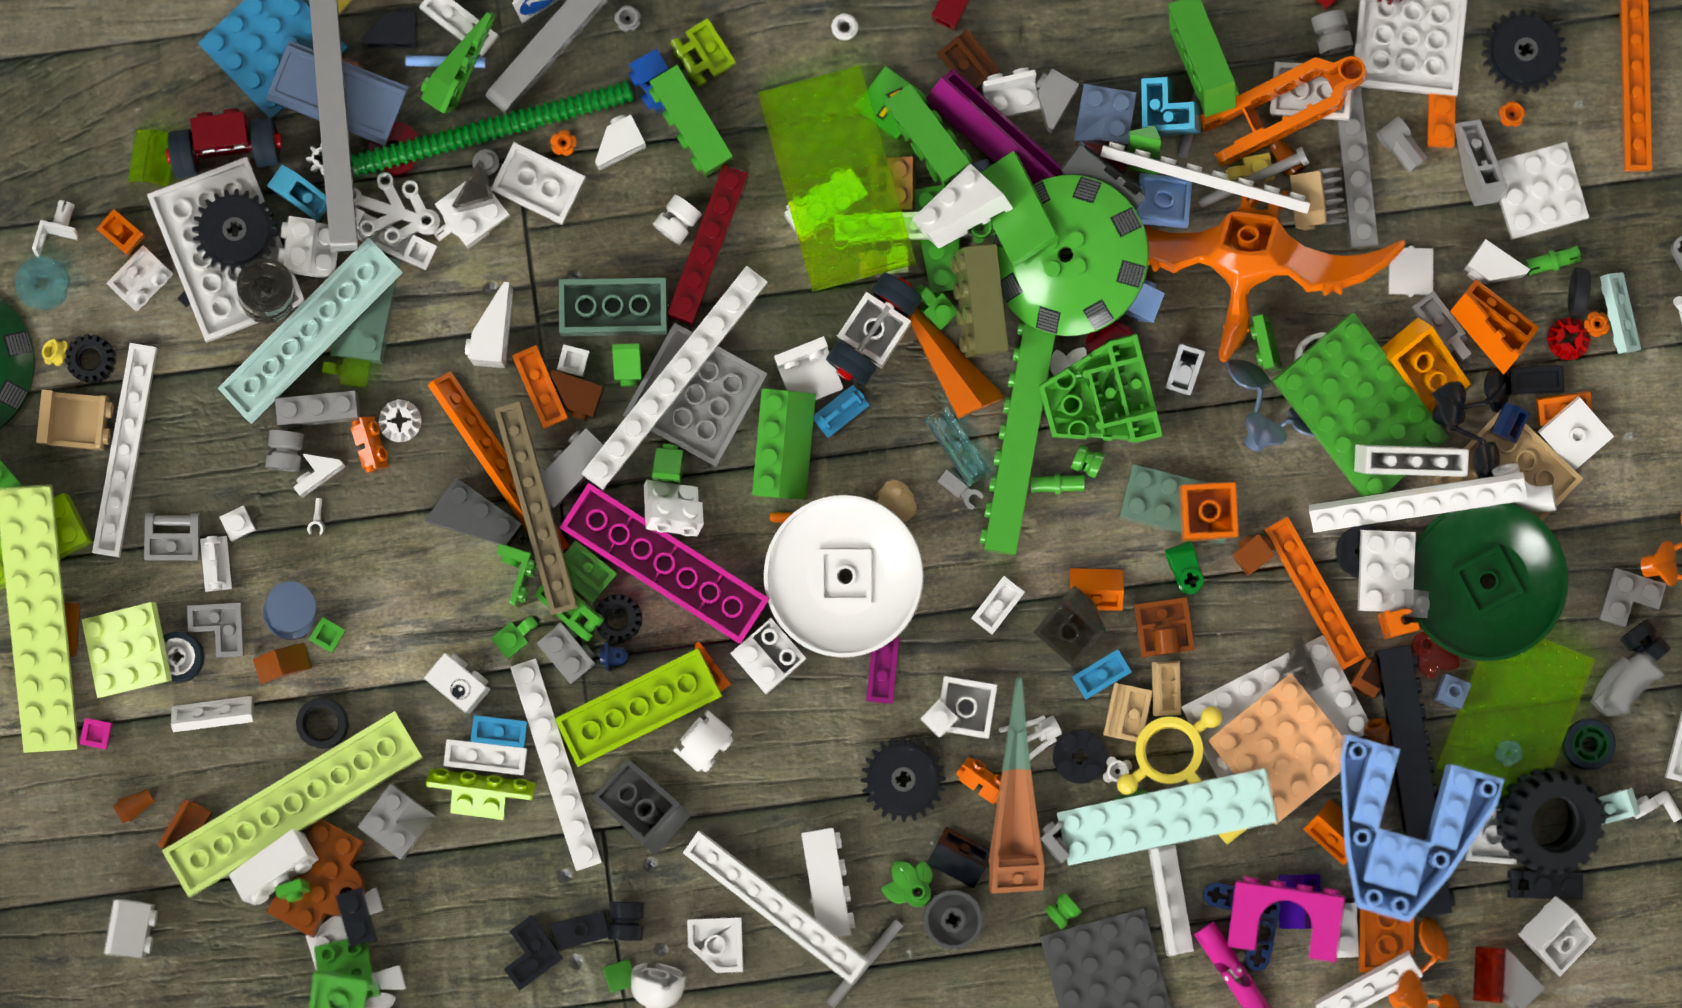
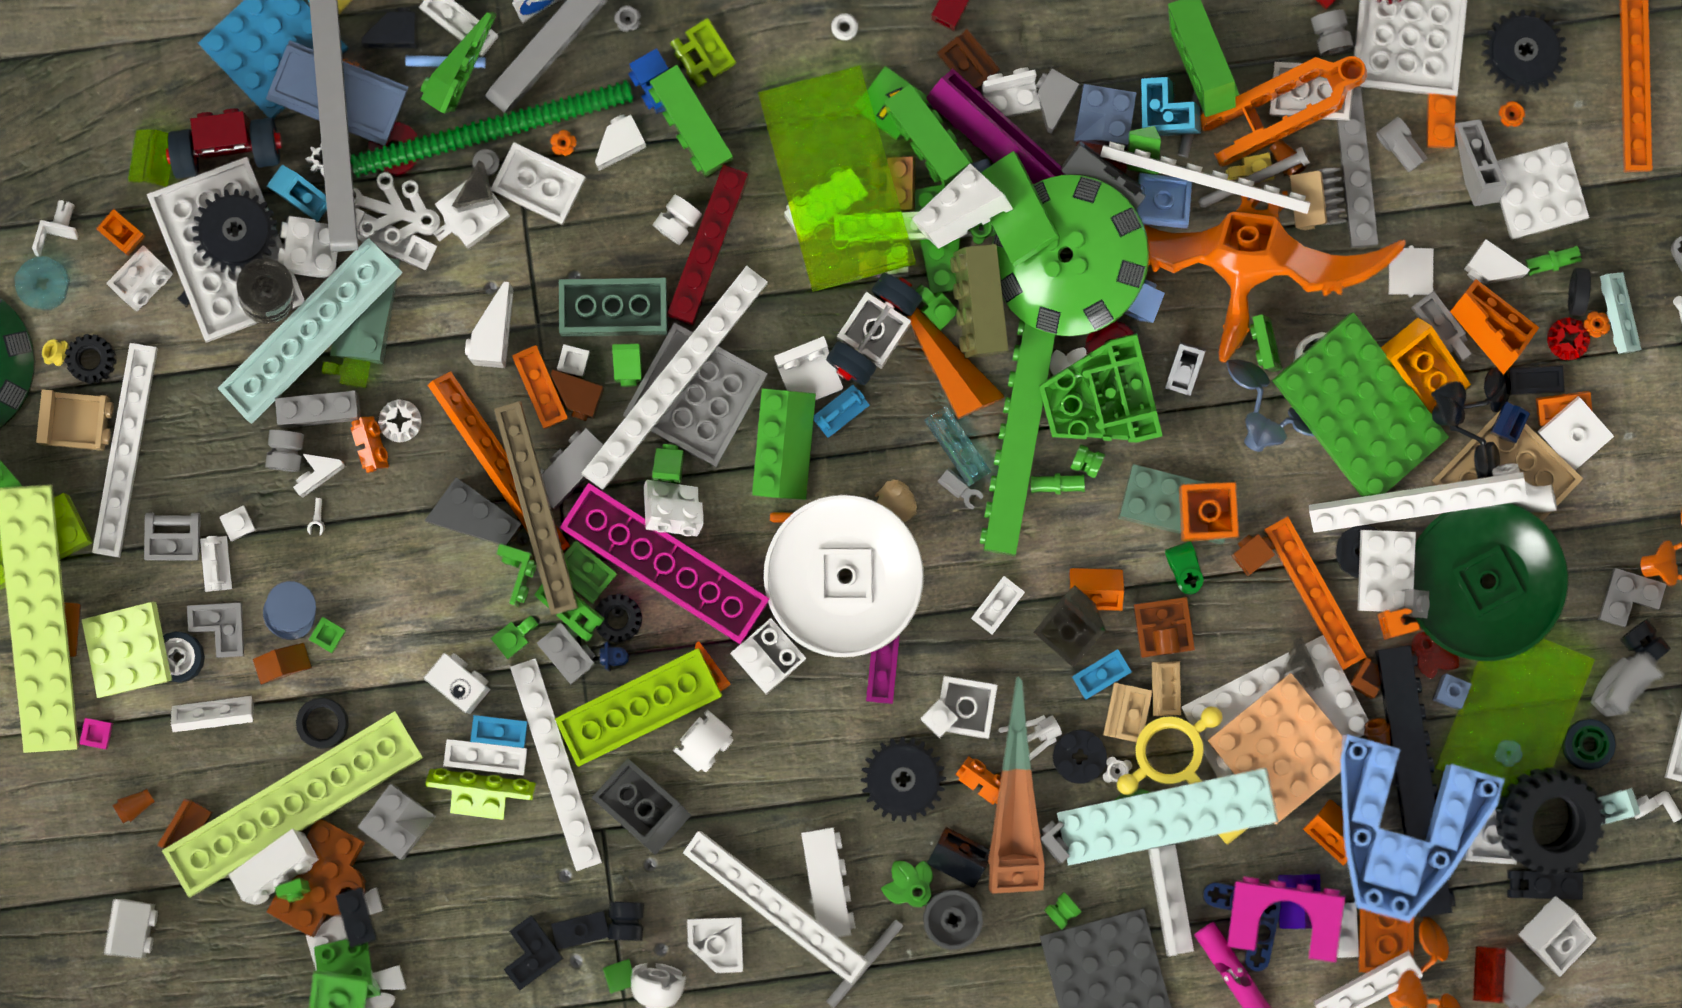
(1411, 460): white brick -> none

